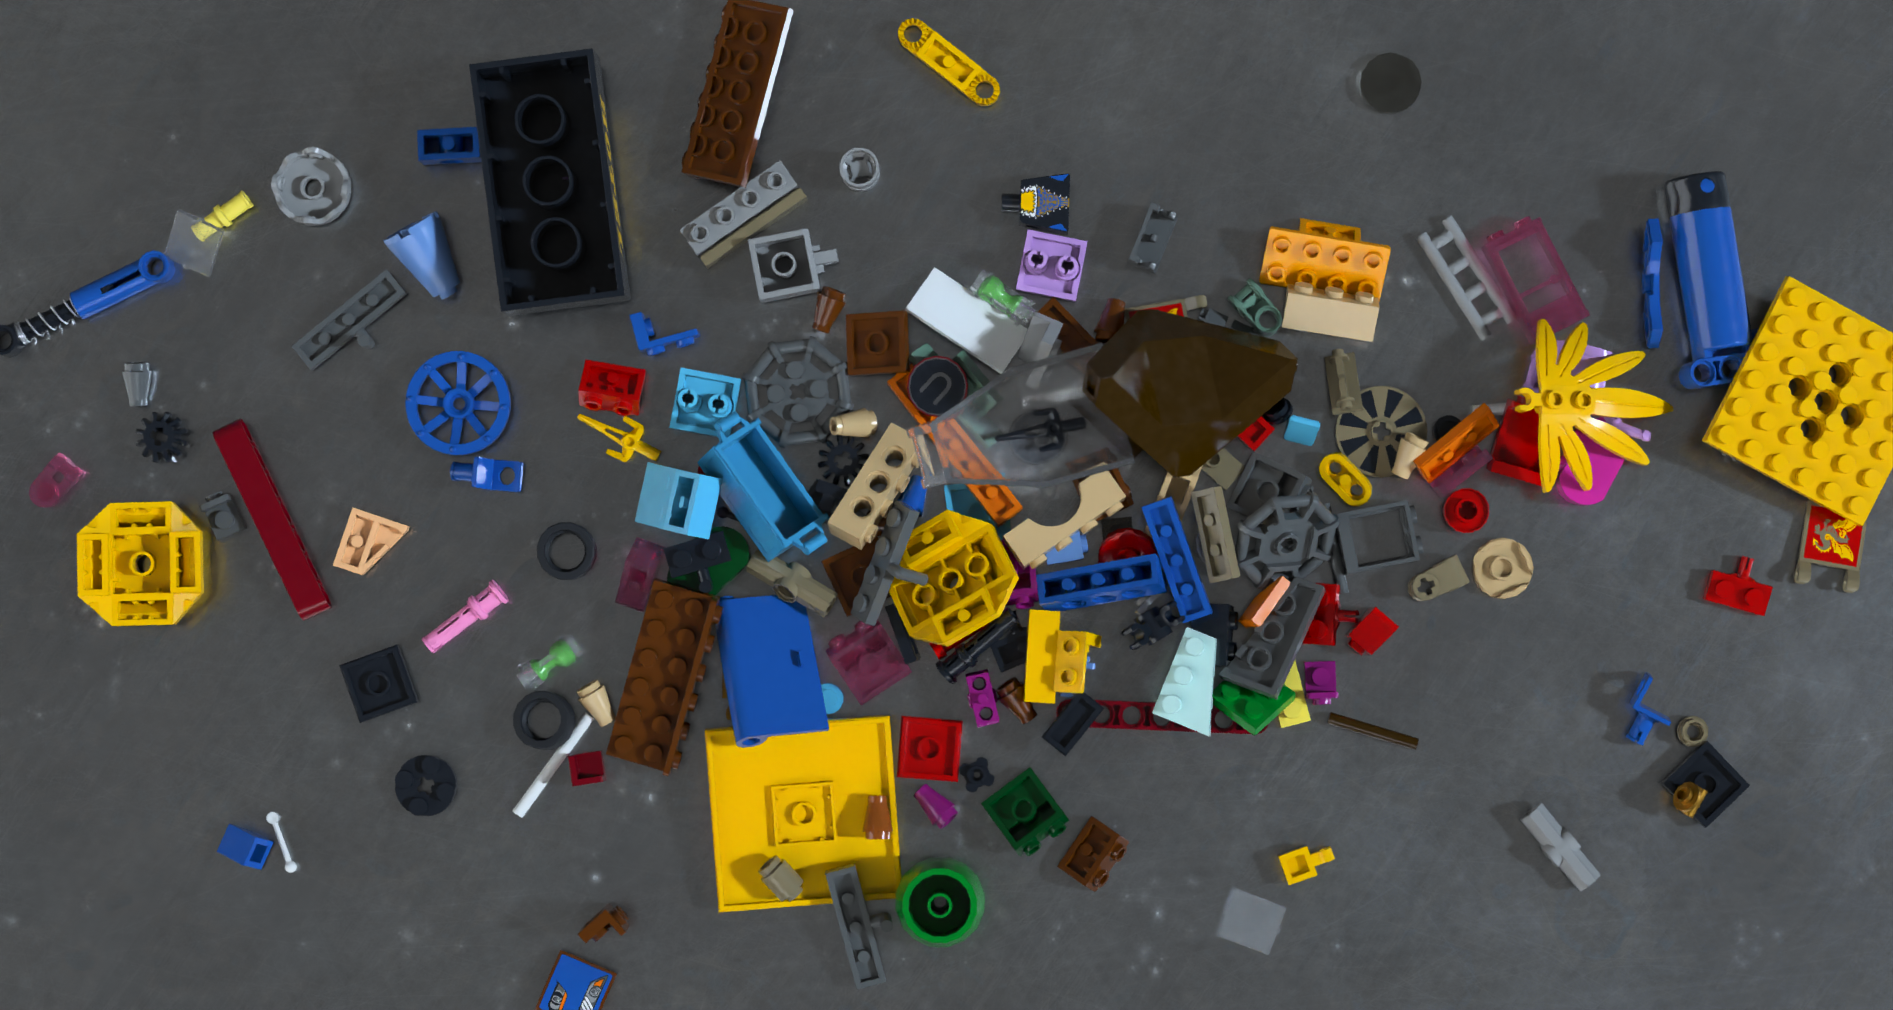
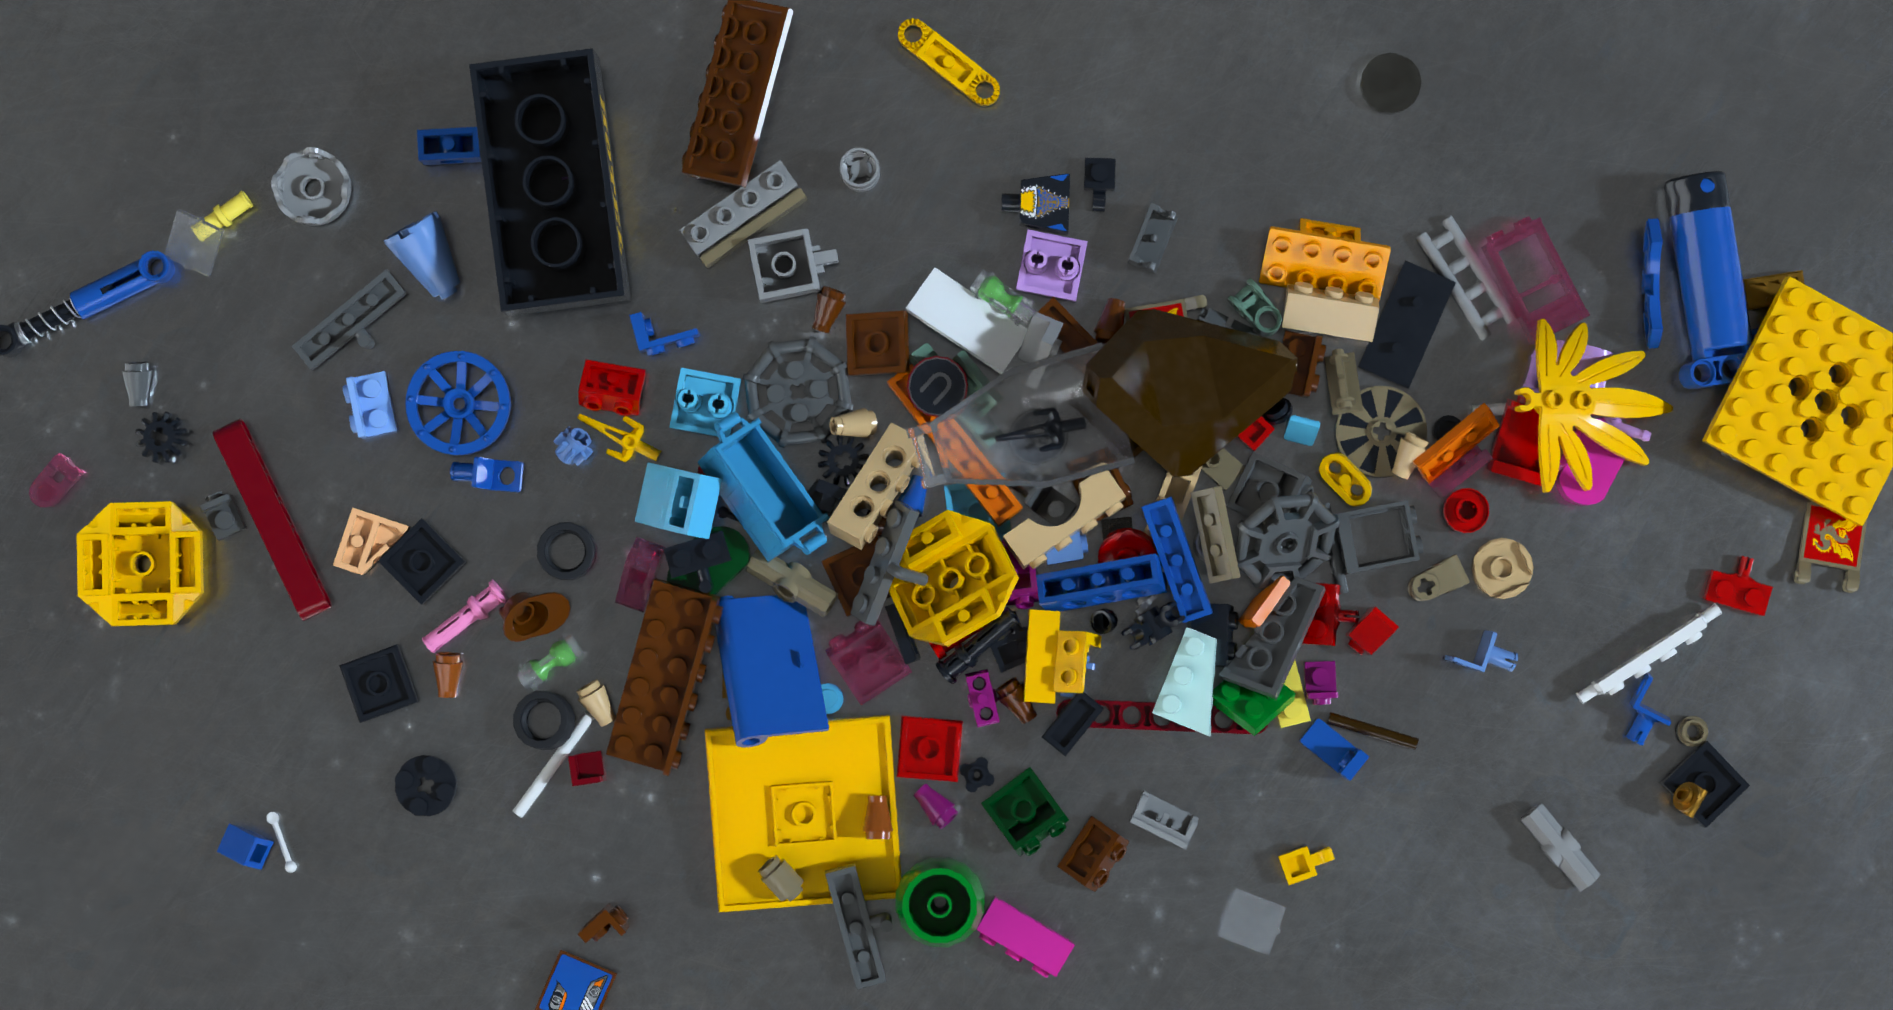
(370, 405): none -> light blue bracket
(422, 561): none -> black plate
(447, 673): none -> dark orange cone
(533, 615): none -> reddish brown piece
(573, 446): none -> medium blue gear
(1024, 937): none -> dark pink brick
(1039, 500): none -> dark grey bracket
(1099, 177): none -> black plate
(1101, 619): none -> black hinge
(1164, 820): none -> light grey hinge
(1309, 352): none -> reddish brown bracket
(1334, 749): none -> blue bracket
(1407, 324): none -> black piece
(1487, 654): none -> medium blue bracket
(1661, 649): none -> white plate
(1762, 290): none -> pearl gold plate

